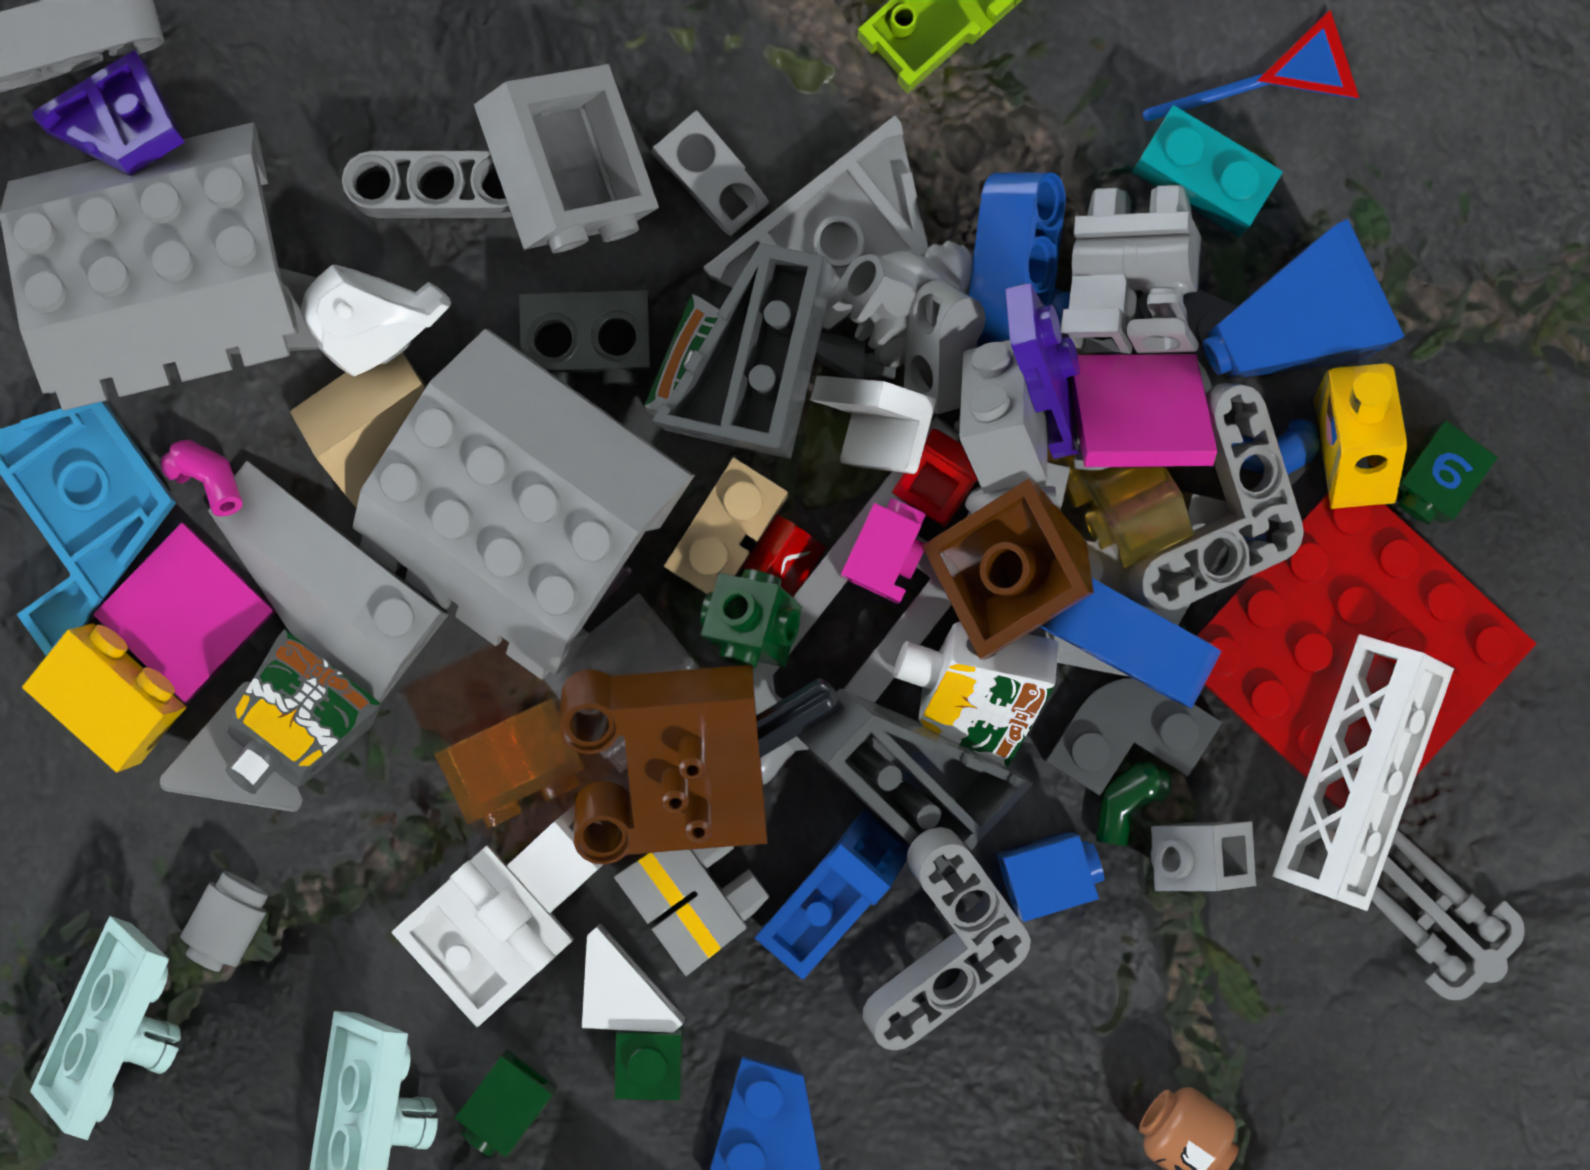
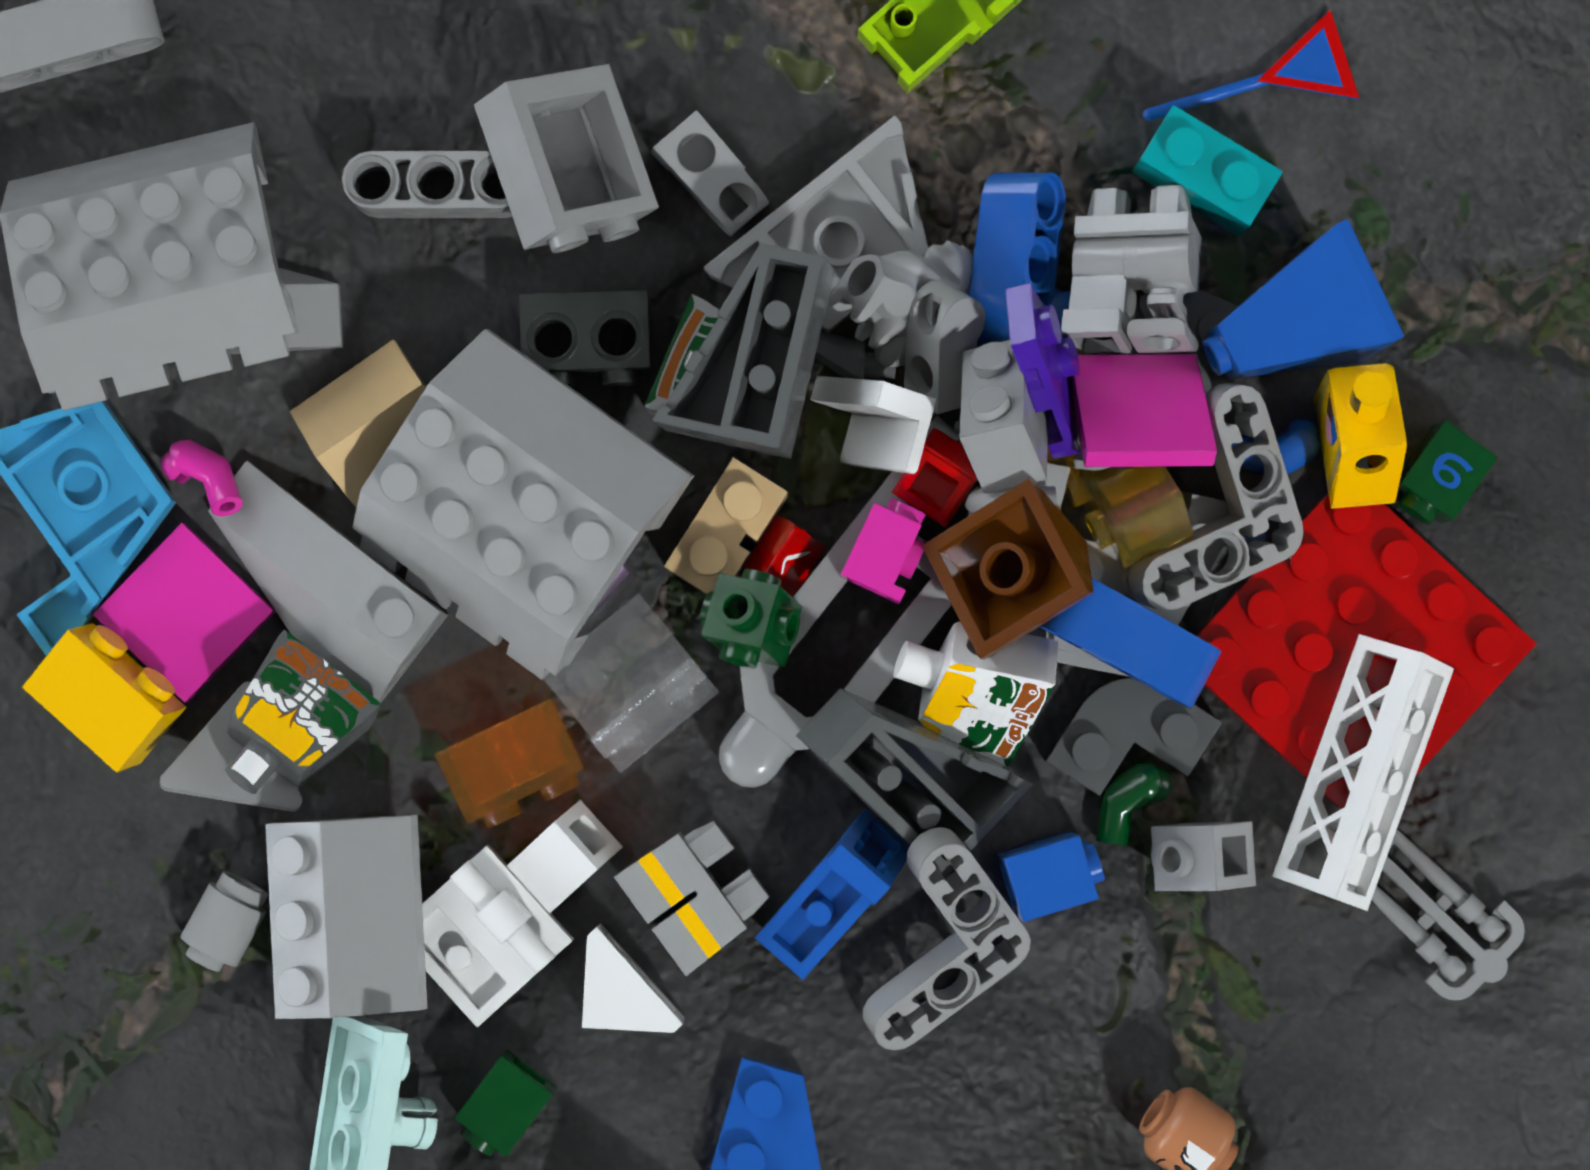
(105, 1029): light aqua plate -> none
(114, 116): dark purple wing -> none
(346, 917): none -> light grey slope
(365, 318): white helmet -> none
(649, 1065): dark green brick -> none
(688, 756): reddish brown piece -> none

